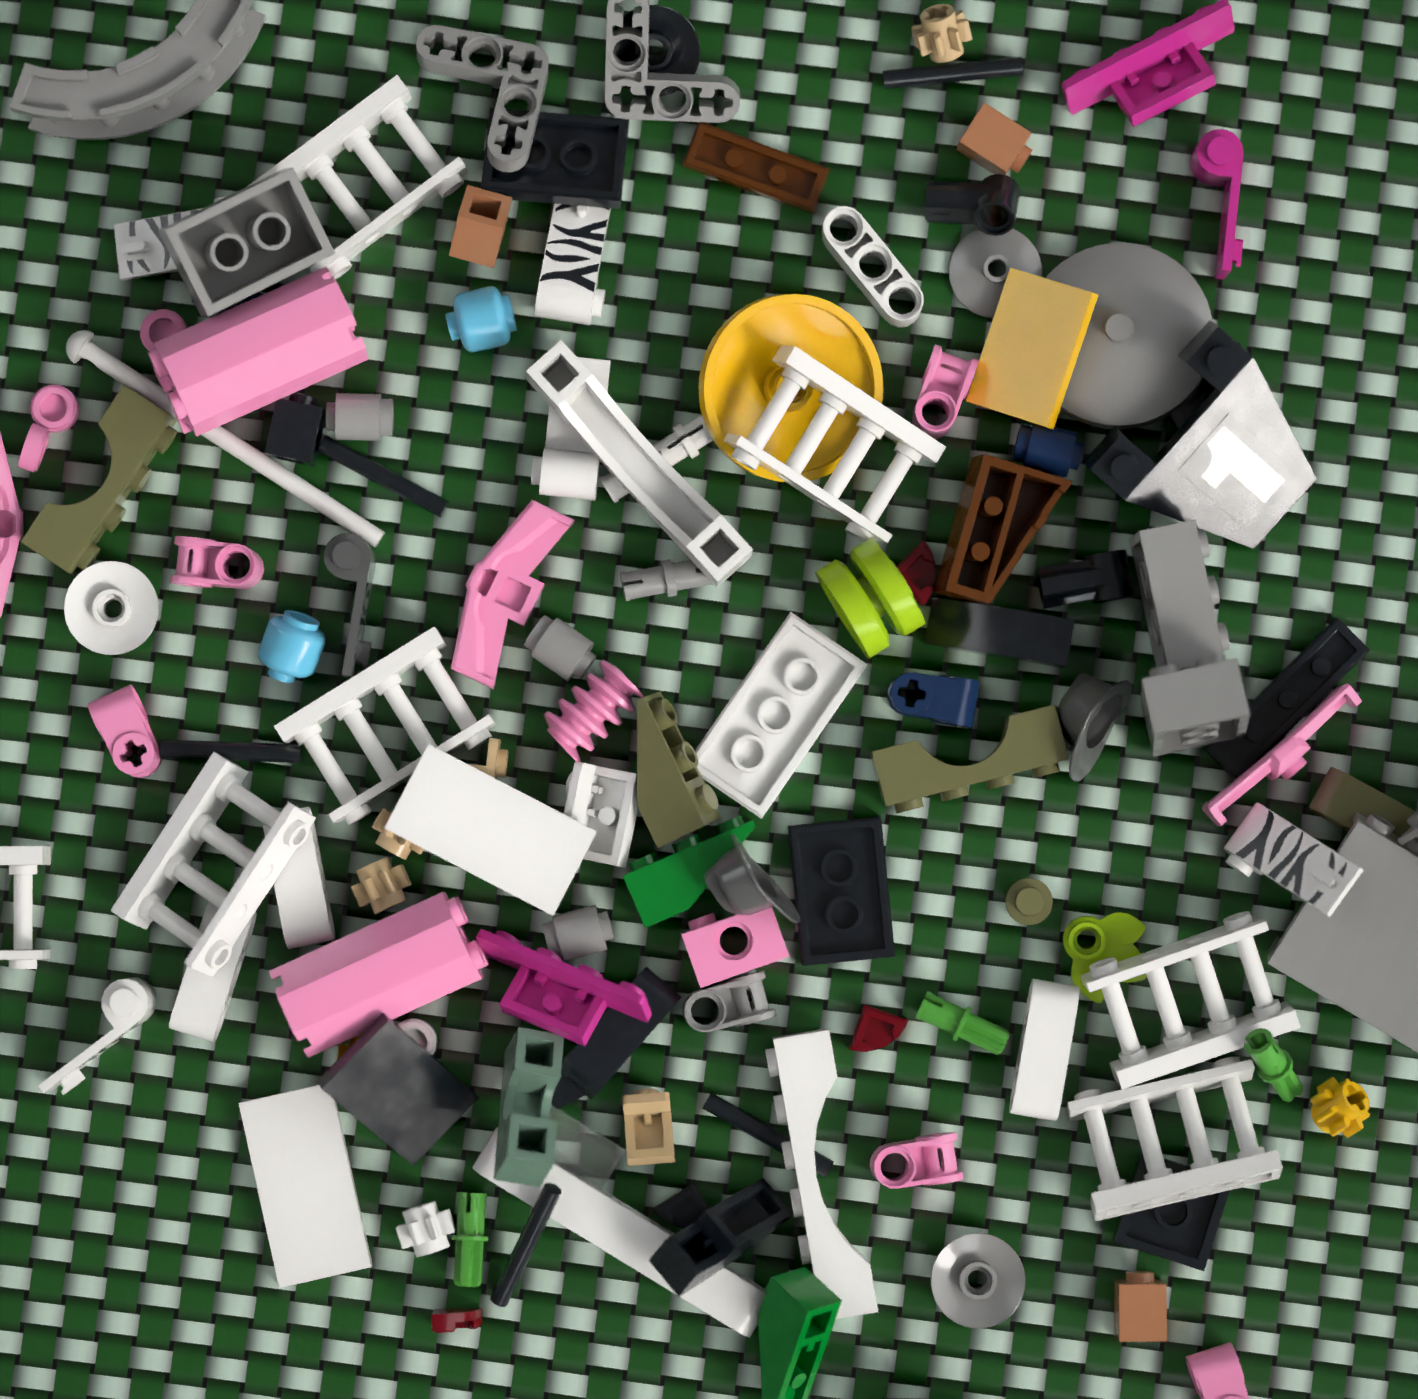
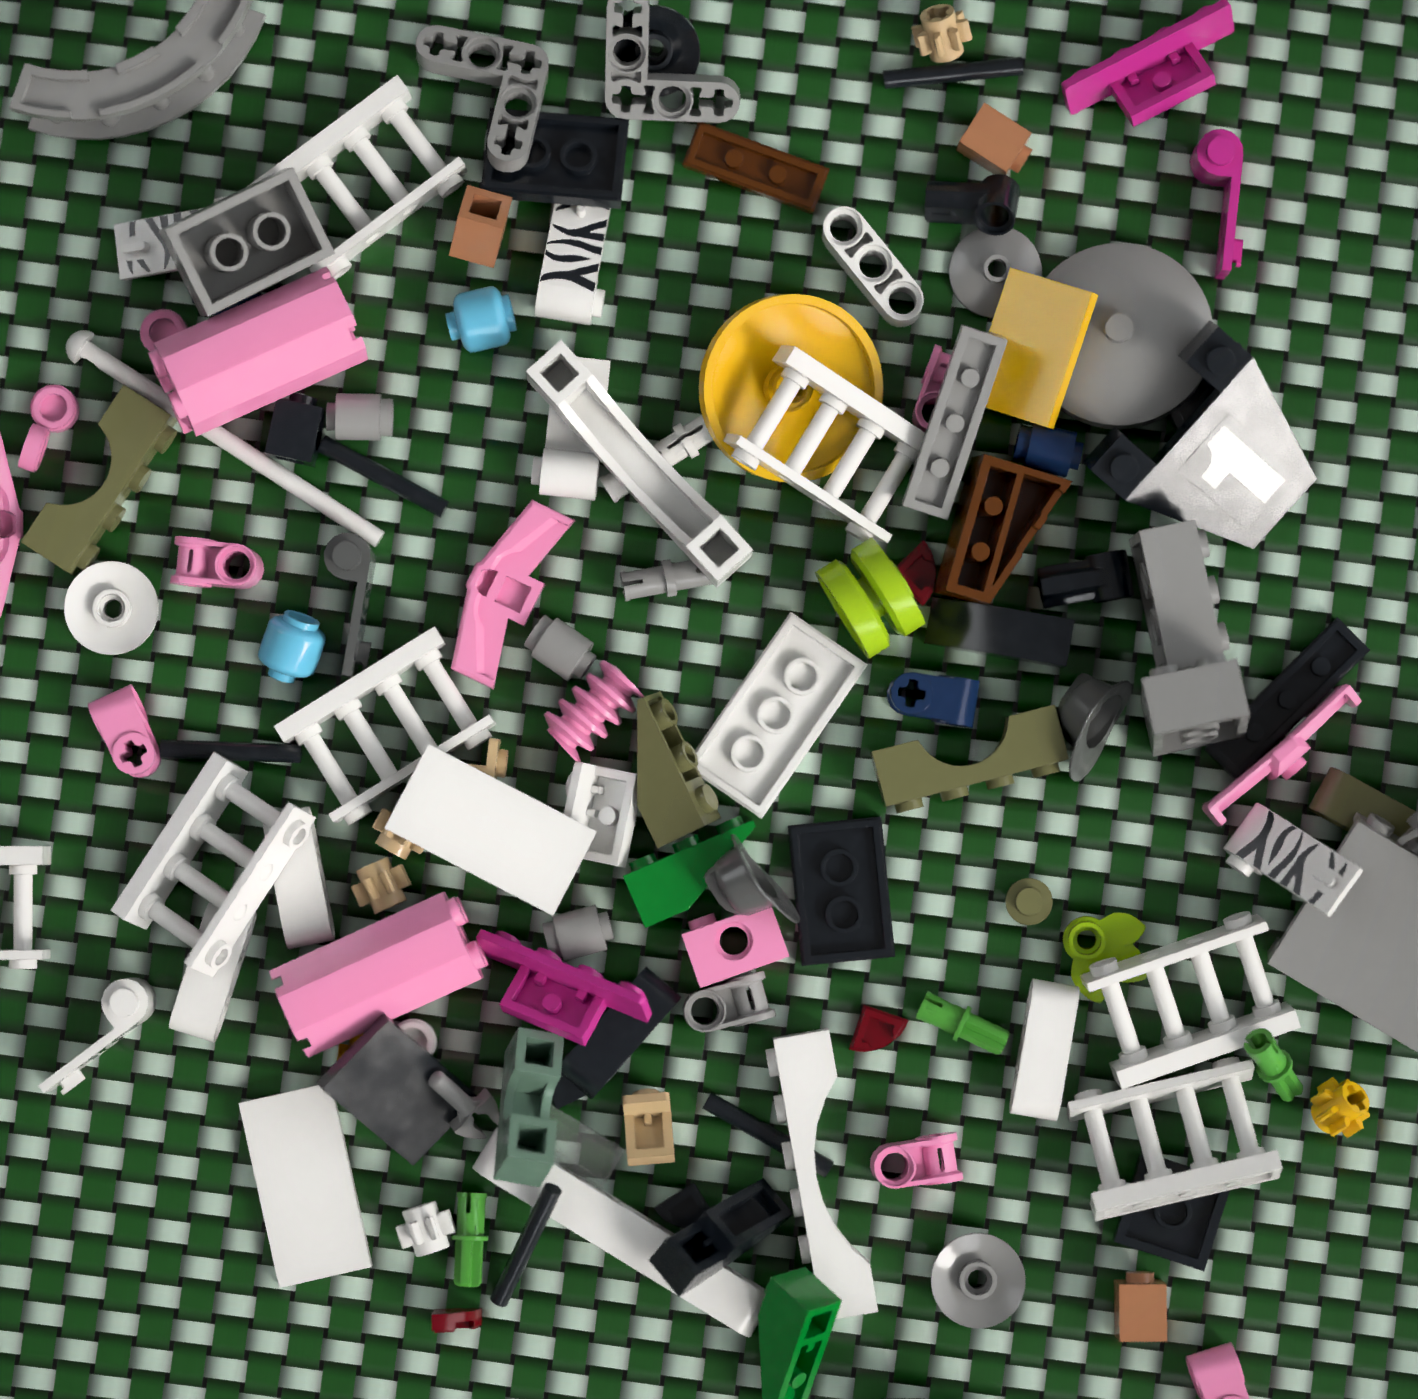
(465, 1105): none -> light grey bar
(954, 421): none -> light grey fence

